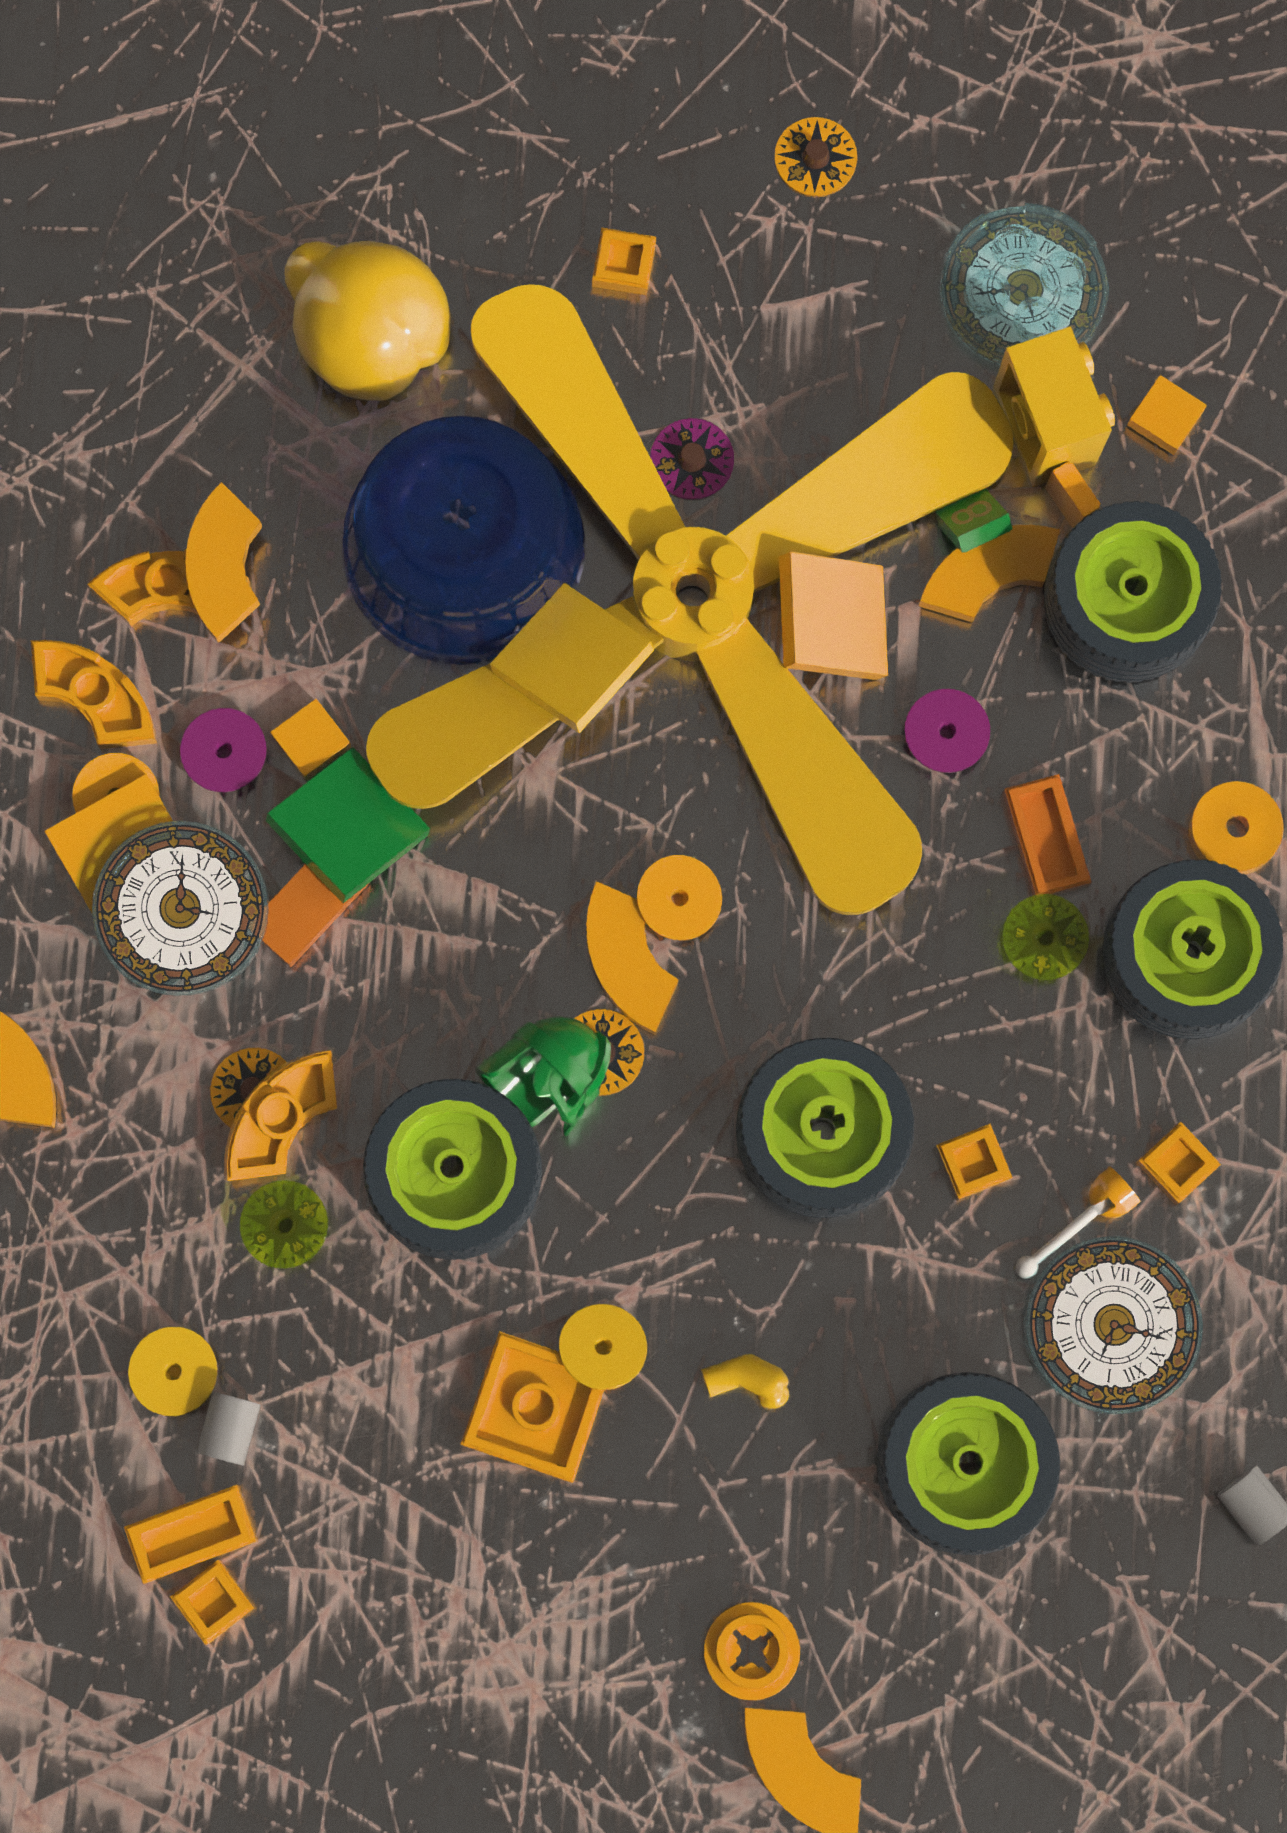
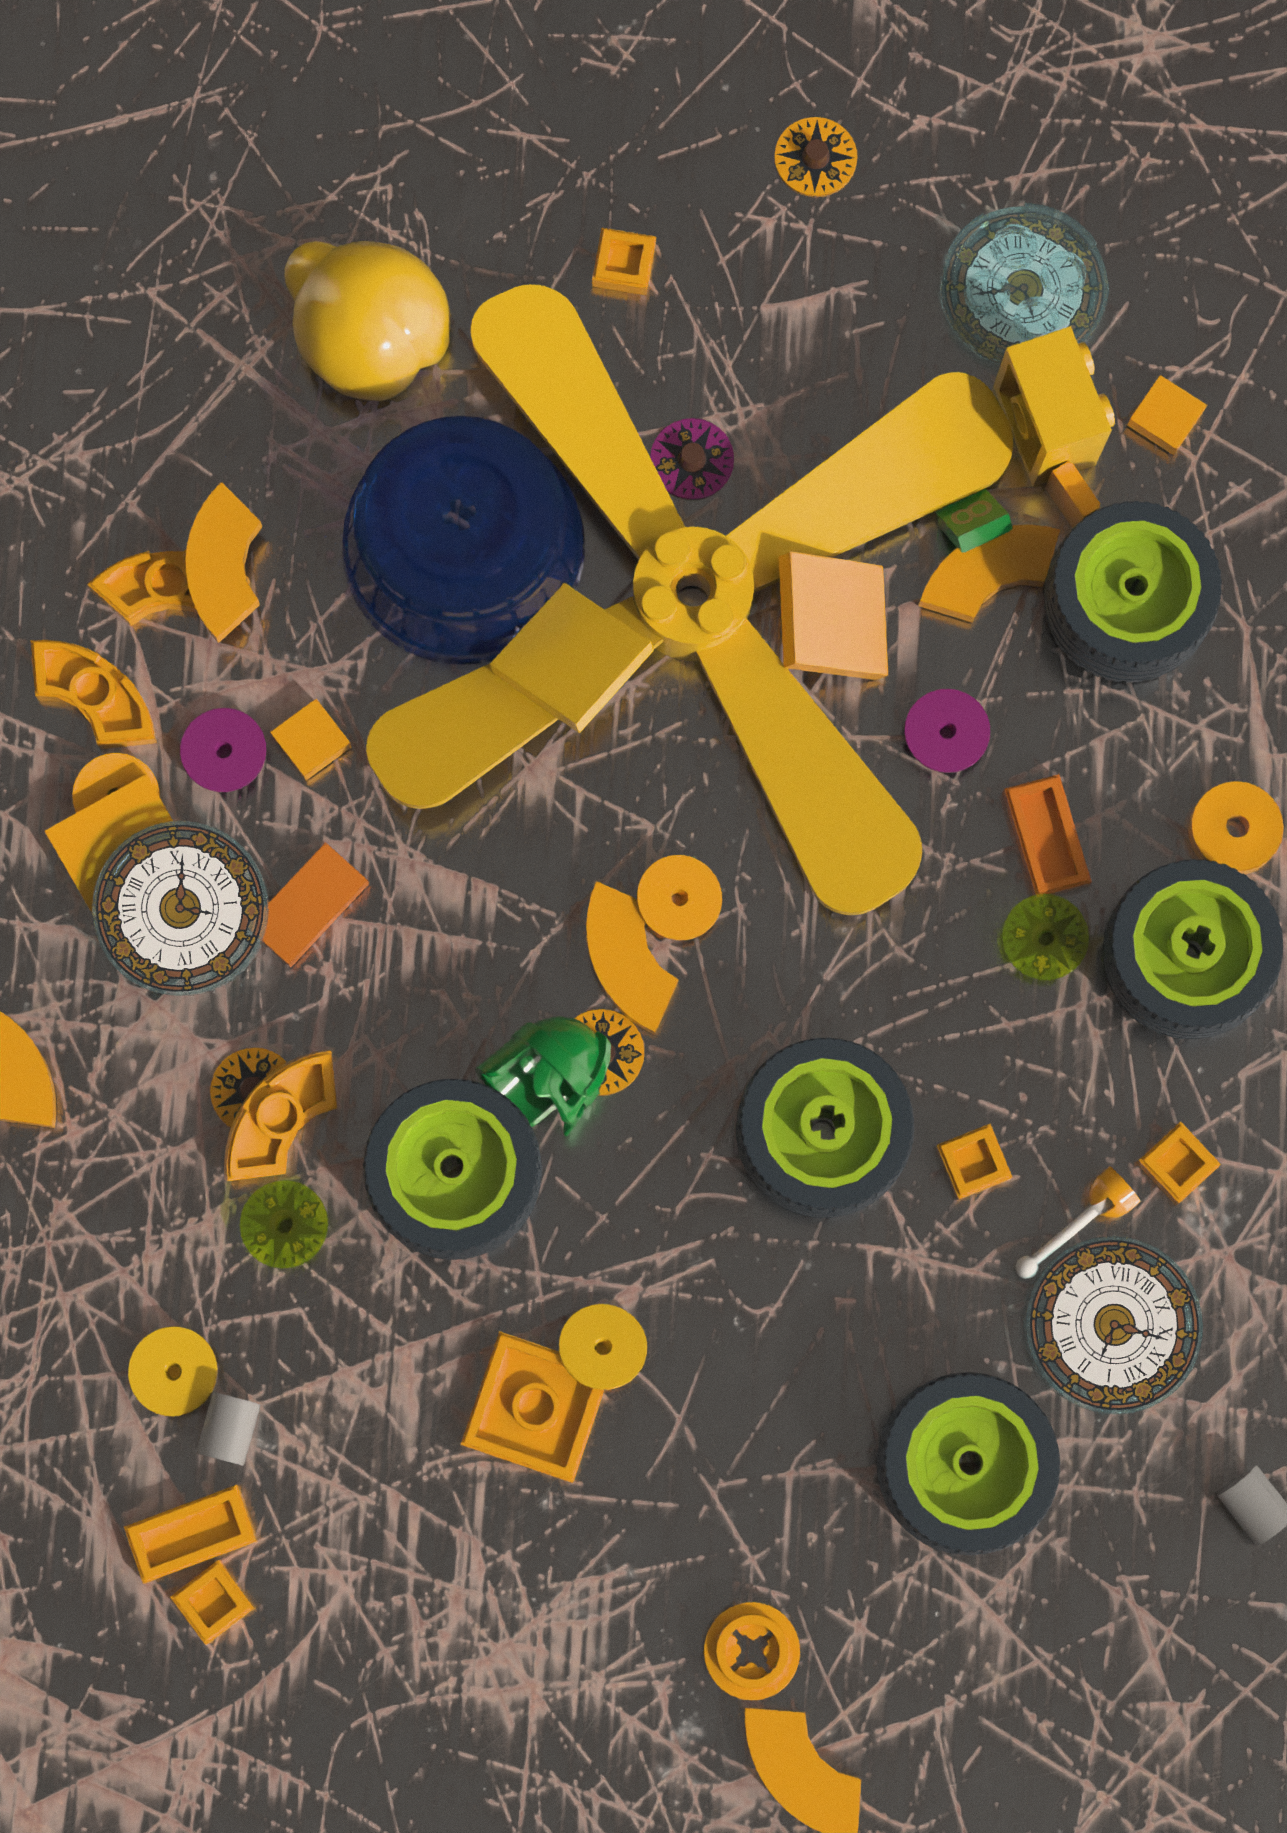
(346, 825): green tile -> none
(753, 1375): yellow arm -> none

